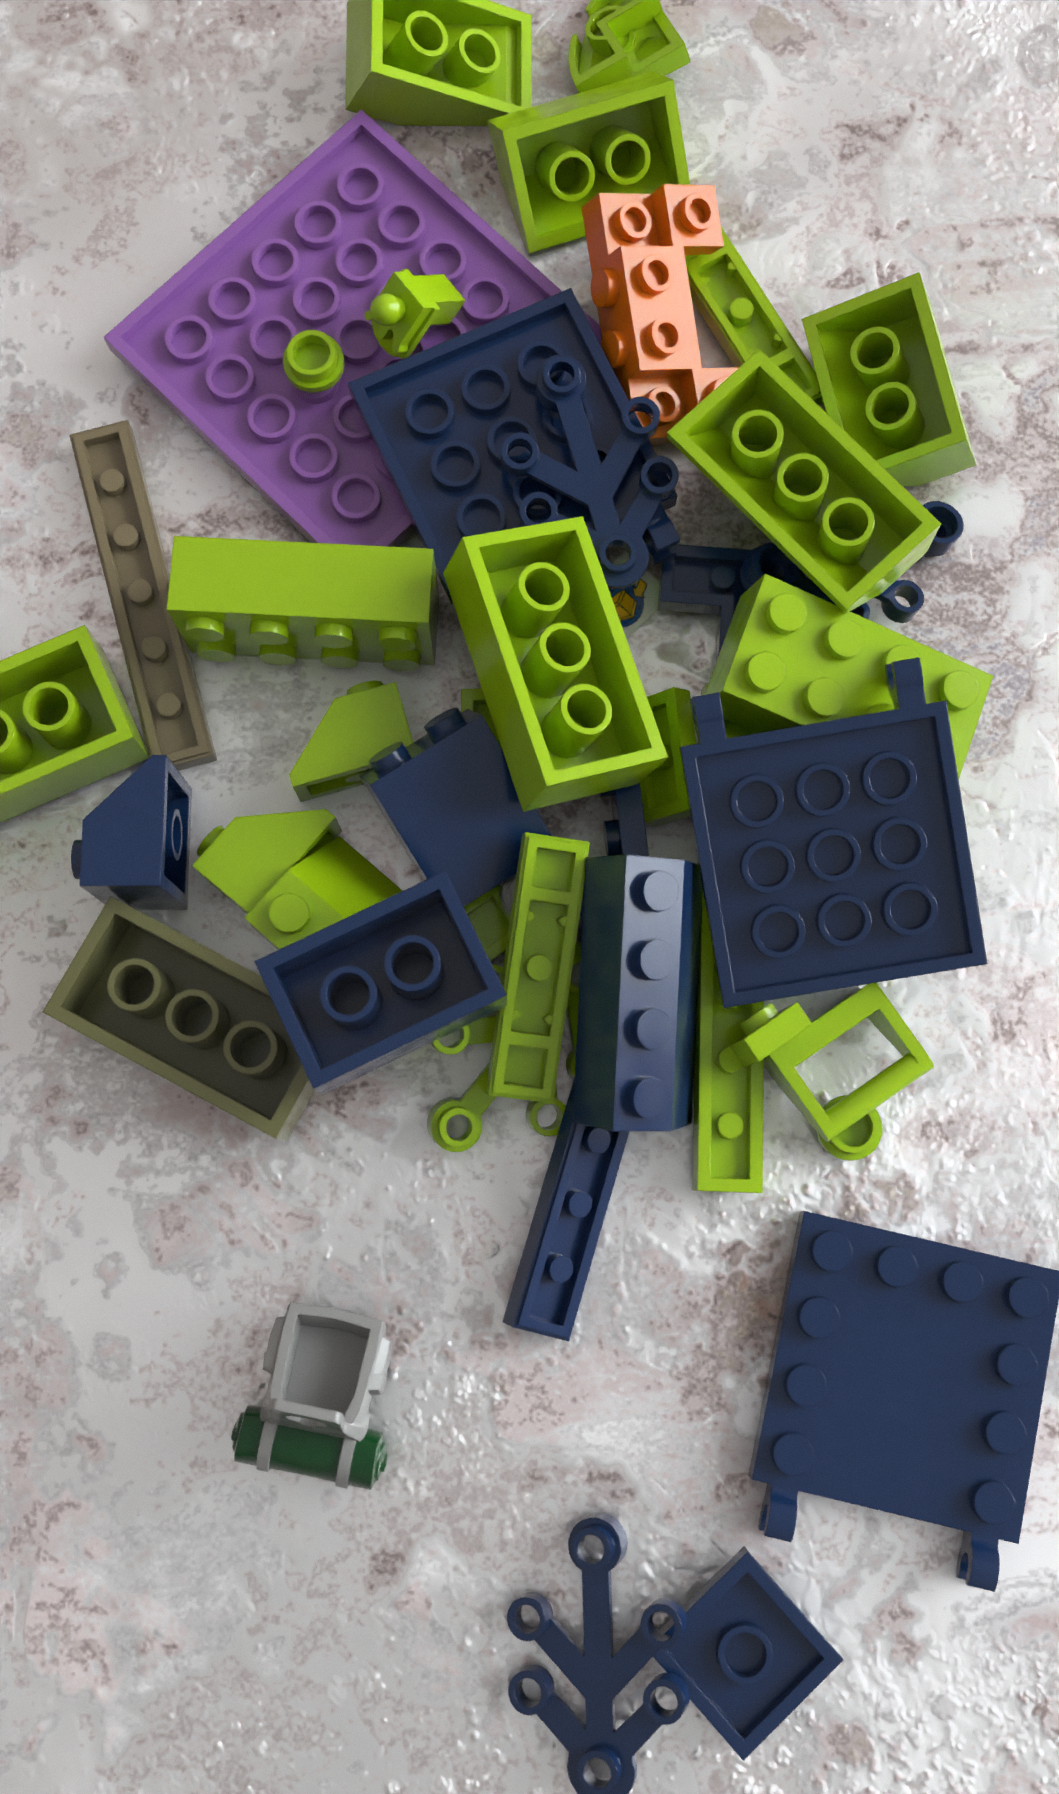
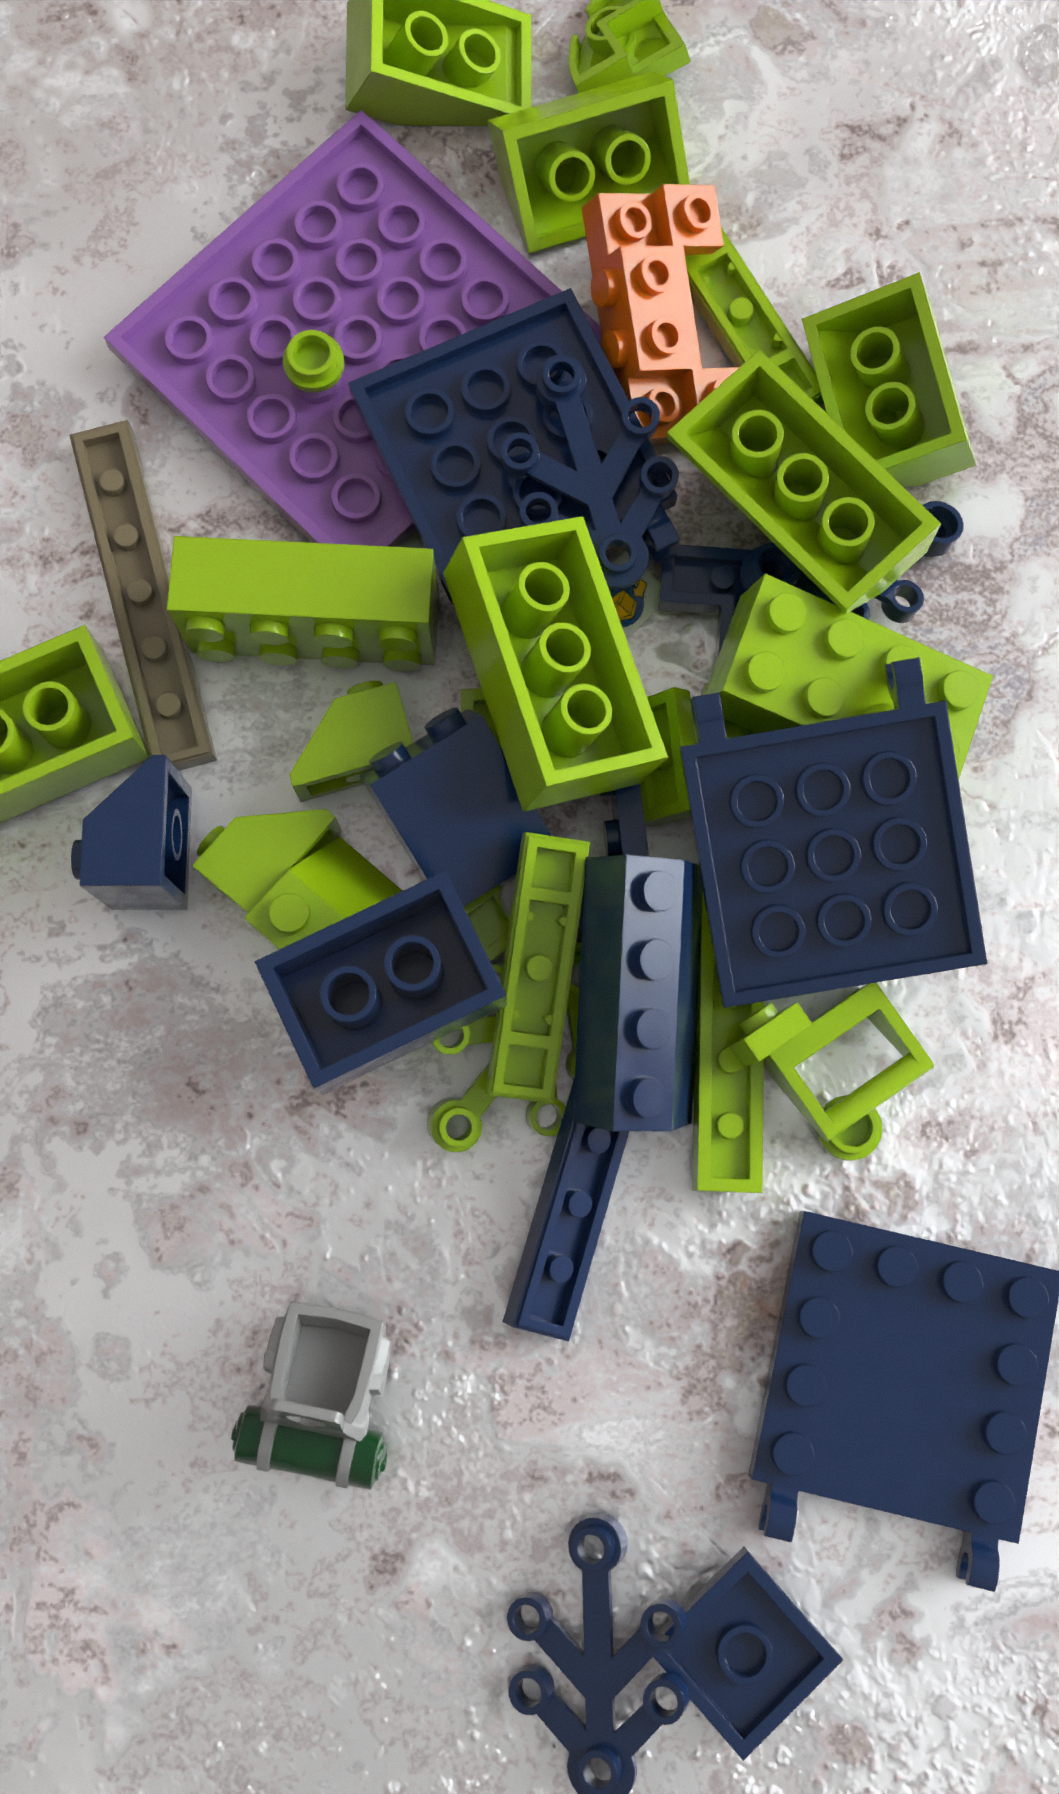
(184, 1018): olive brick -> none
(409, 308): lime piece -> none

